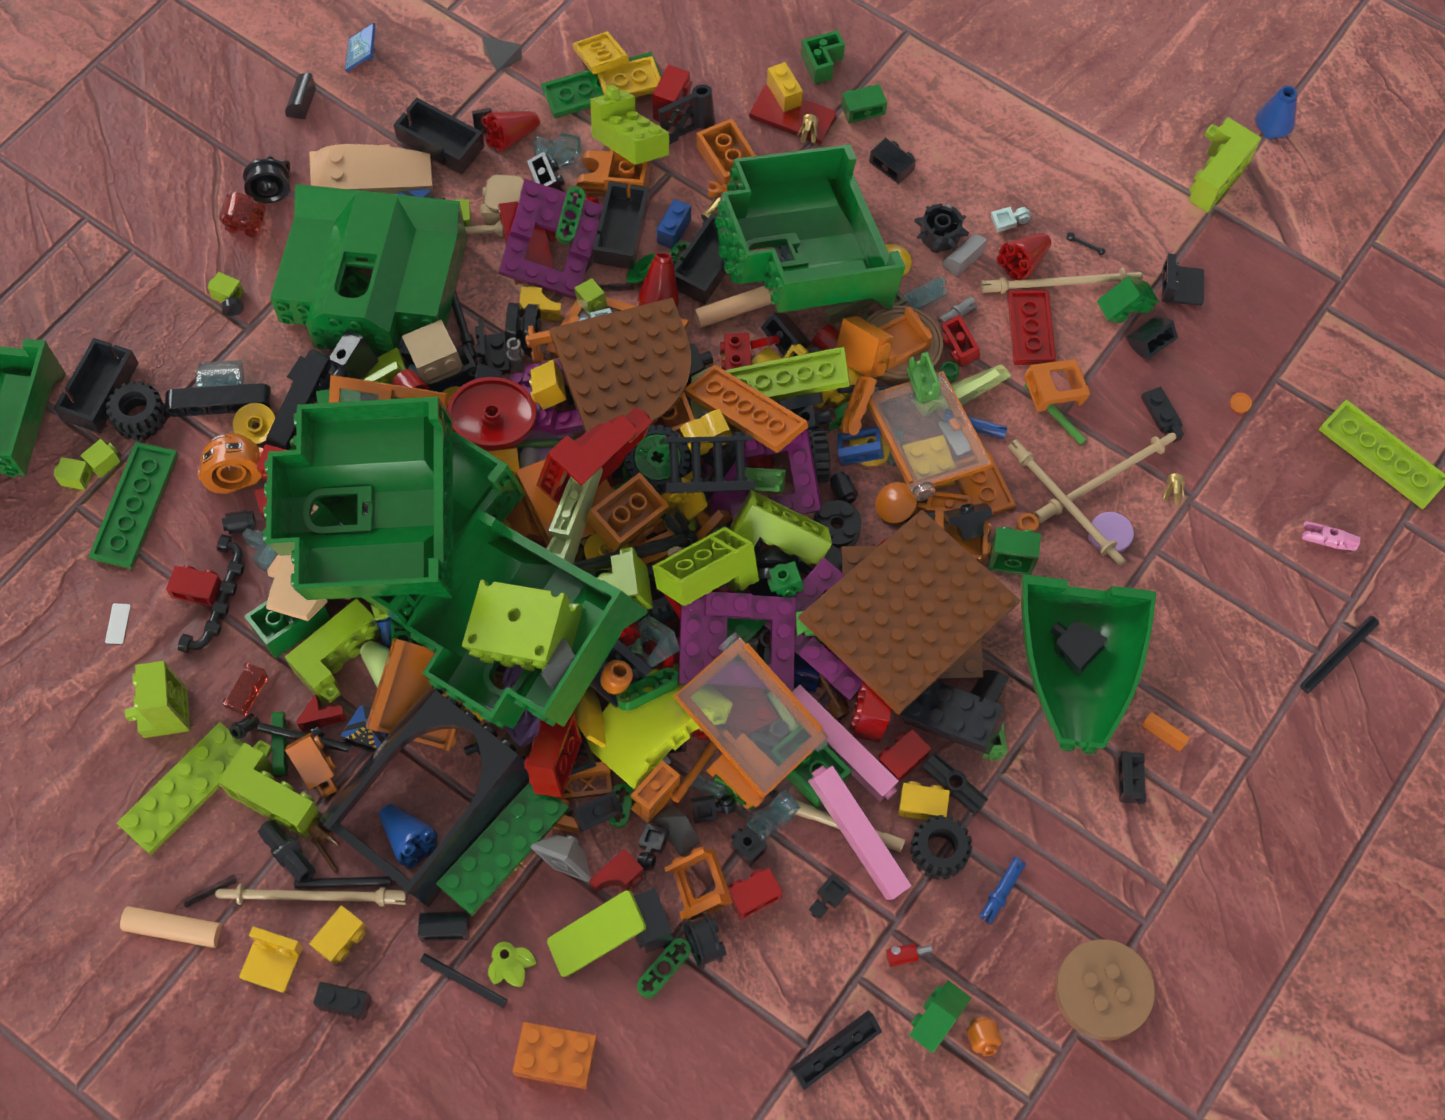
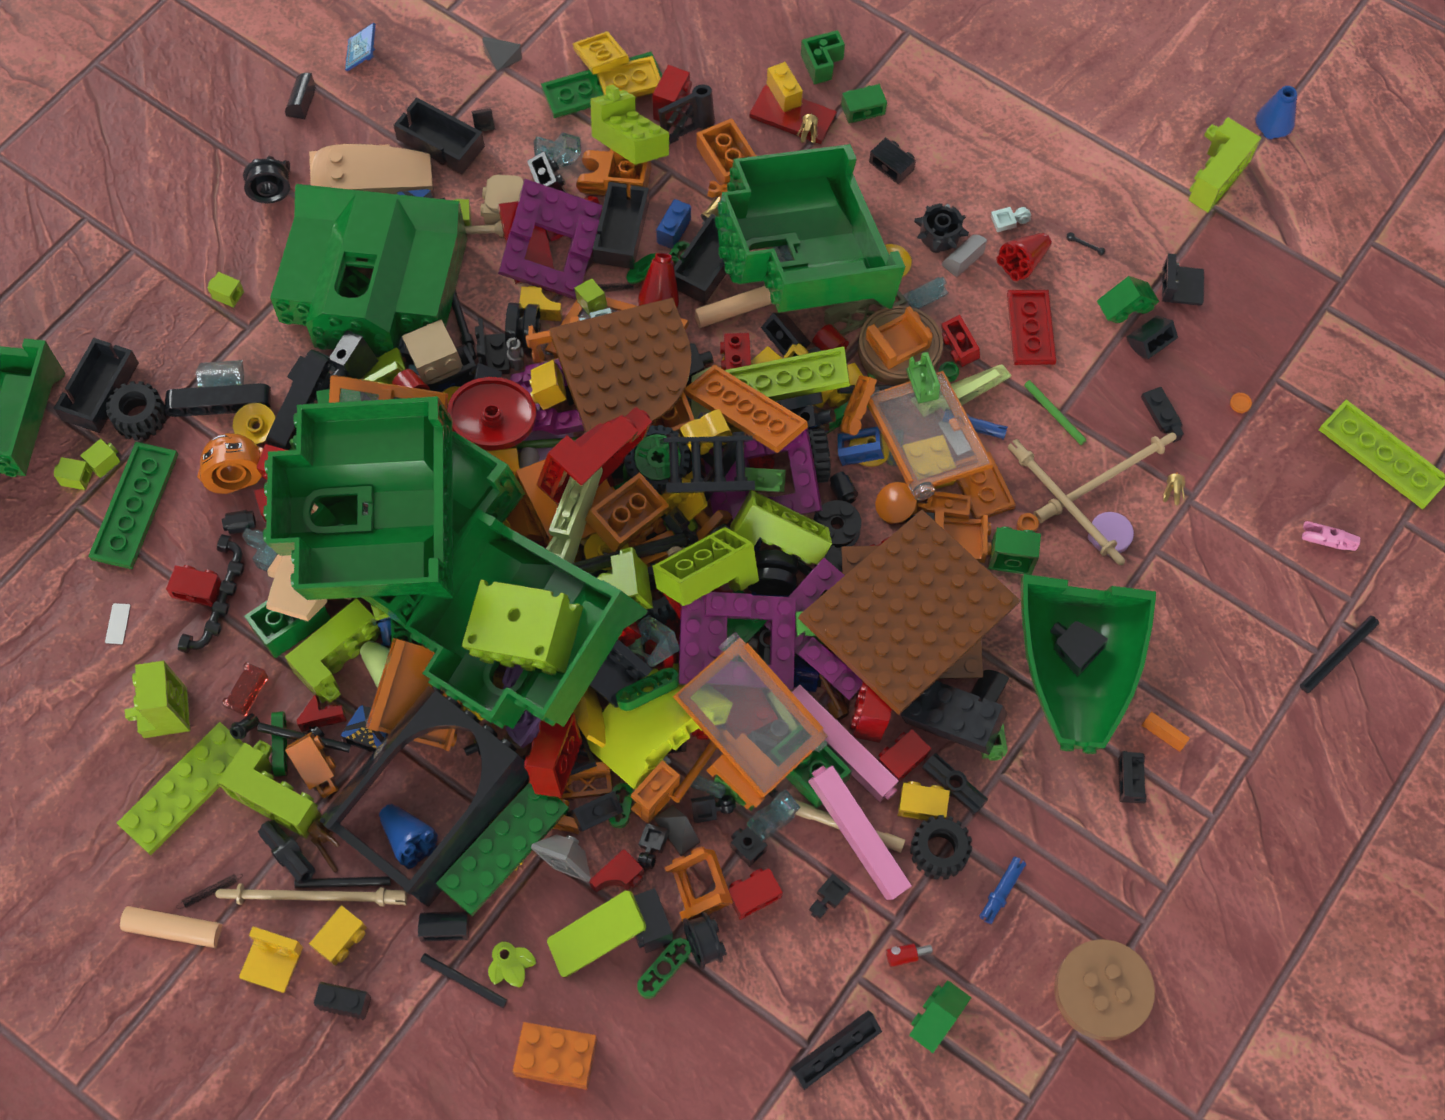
(232, 306): black tile -> none
(242, 214): clear red brick -> none
(508, 128): red cone -> none
(558, 664): dark grey slope -> none
(563, 221): green beam -> none
(616, 676): orange head -> none
(763, 342): red tile -> none
(785, 580): green brick -> none
(865, 346): orange brick -> none
(961, 309): light grey pin -> none
(969, 519): black brick -> none
(984, 1036): orange head -> none
(1003, 285): tan bar -> none
(1043, 388): orange window -> none

